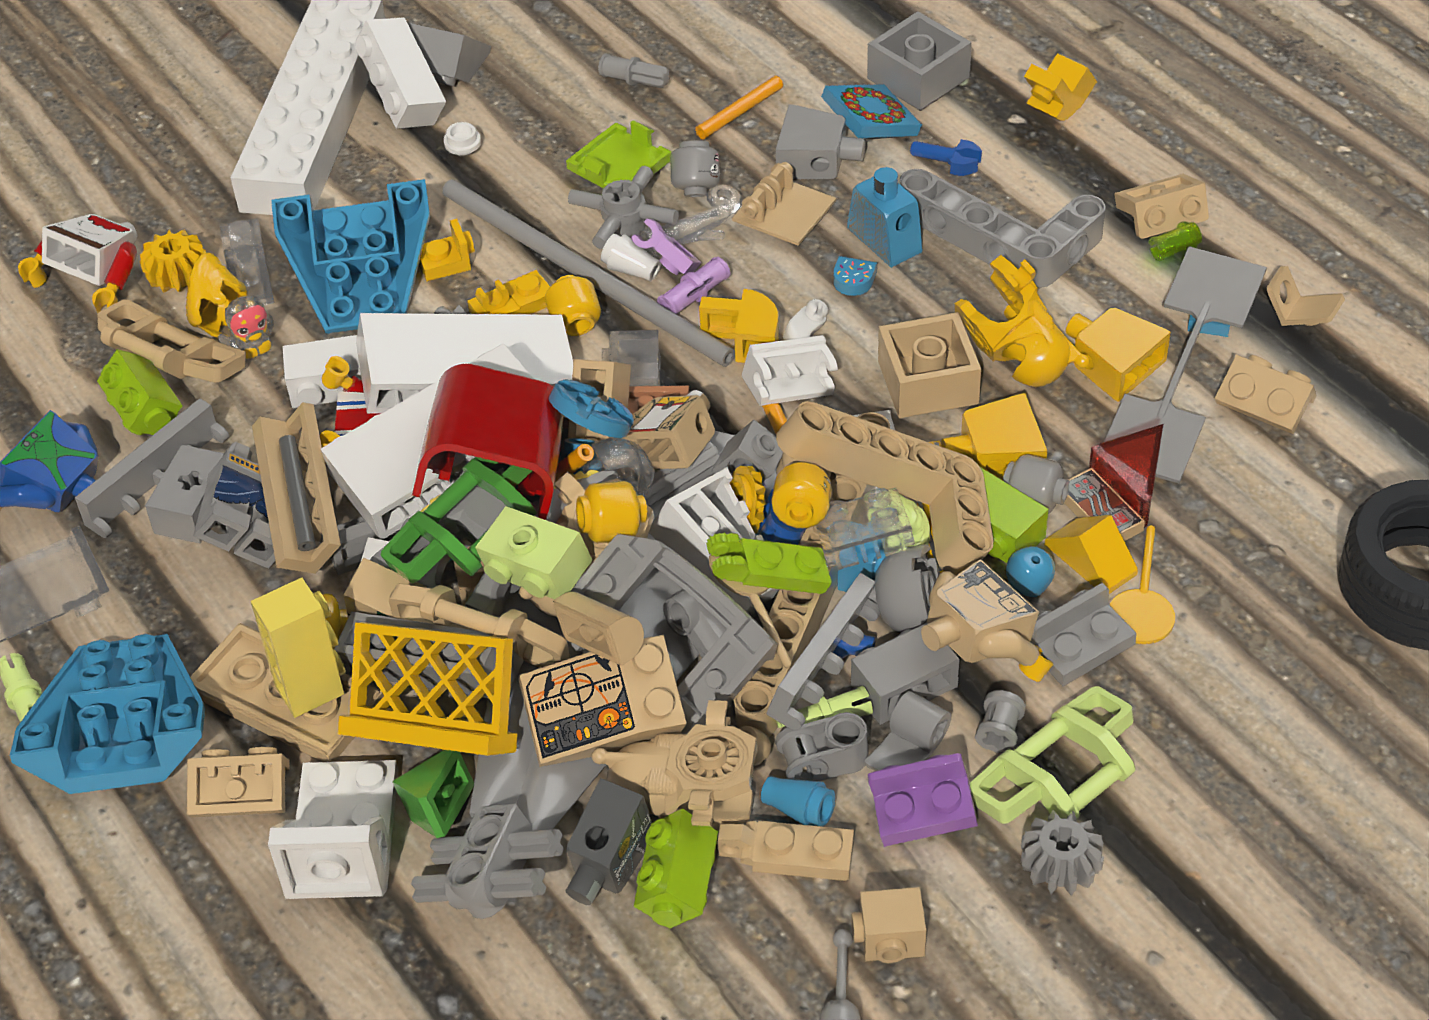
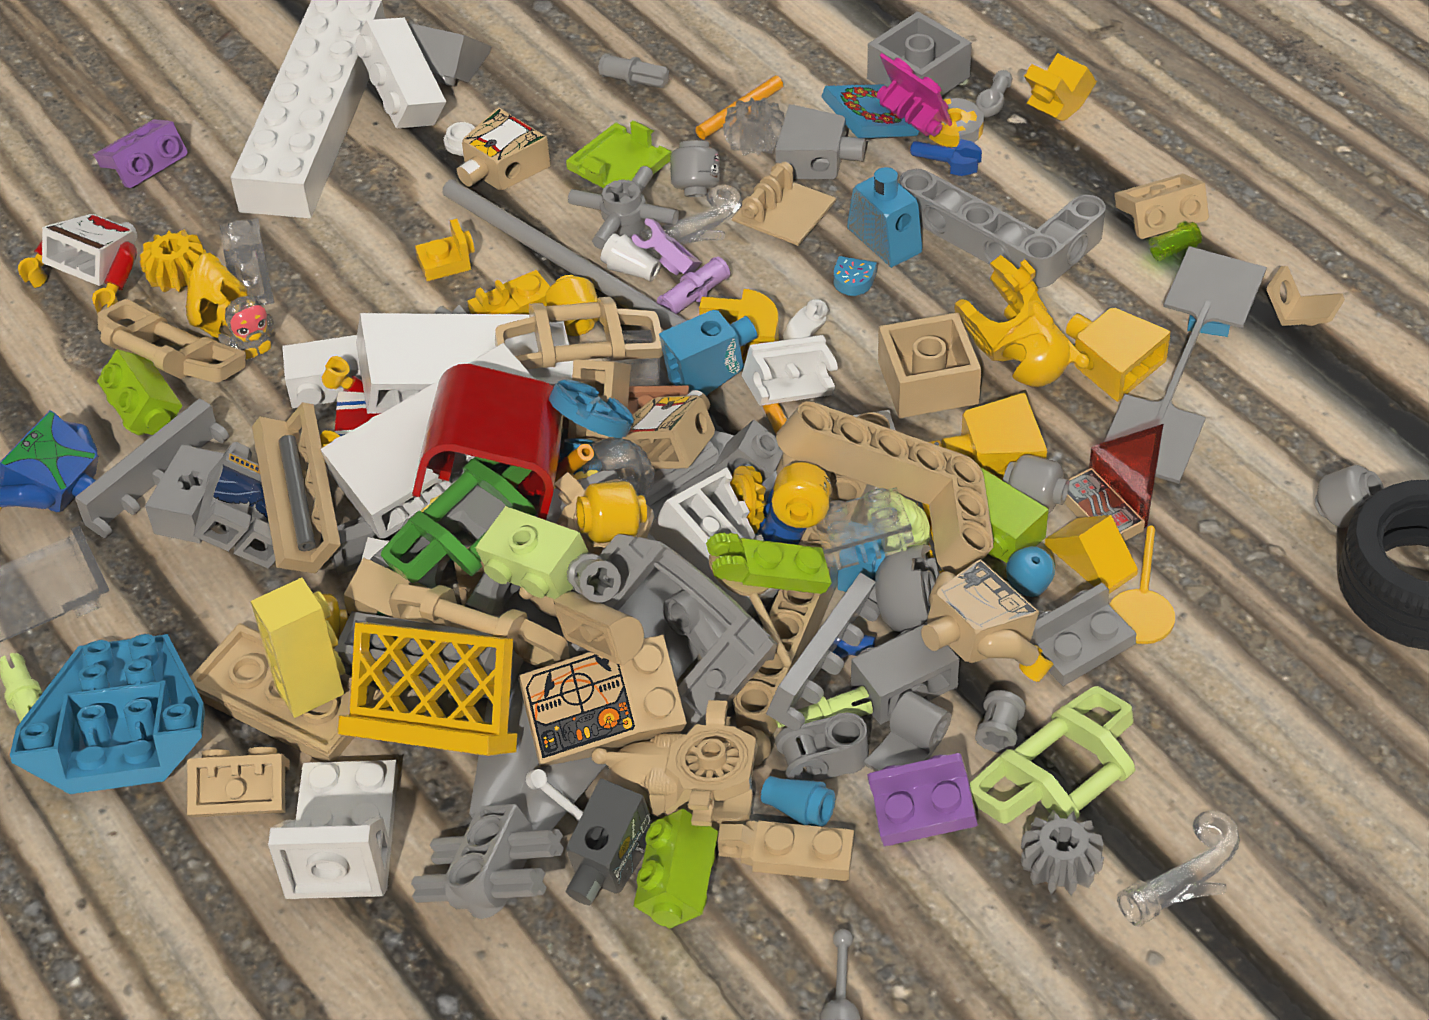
(143, 152): none -> medium lavender bracket
(355, 254): dark azure wedge -> none
(435, 791): bright green slope -> none
(502, 152): none -> tan torso
(537, 779): none -> white hinge
(597, 590): none -> light grey bush
(608, 315): none -> tan bar
(705, 350): none -> dark azure torso
(753, 126): none -> clear gear
(890, 924): tan brick -> none
(913, 98): none -> dark pink hinge
(966, 123): none -> piece
(992, 100): none -> light grey piece
(1146, 899): none -> clear plant
(1266, 393): tan bracket -> none
(1344, 491): none -> light grey head

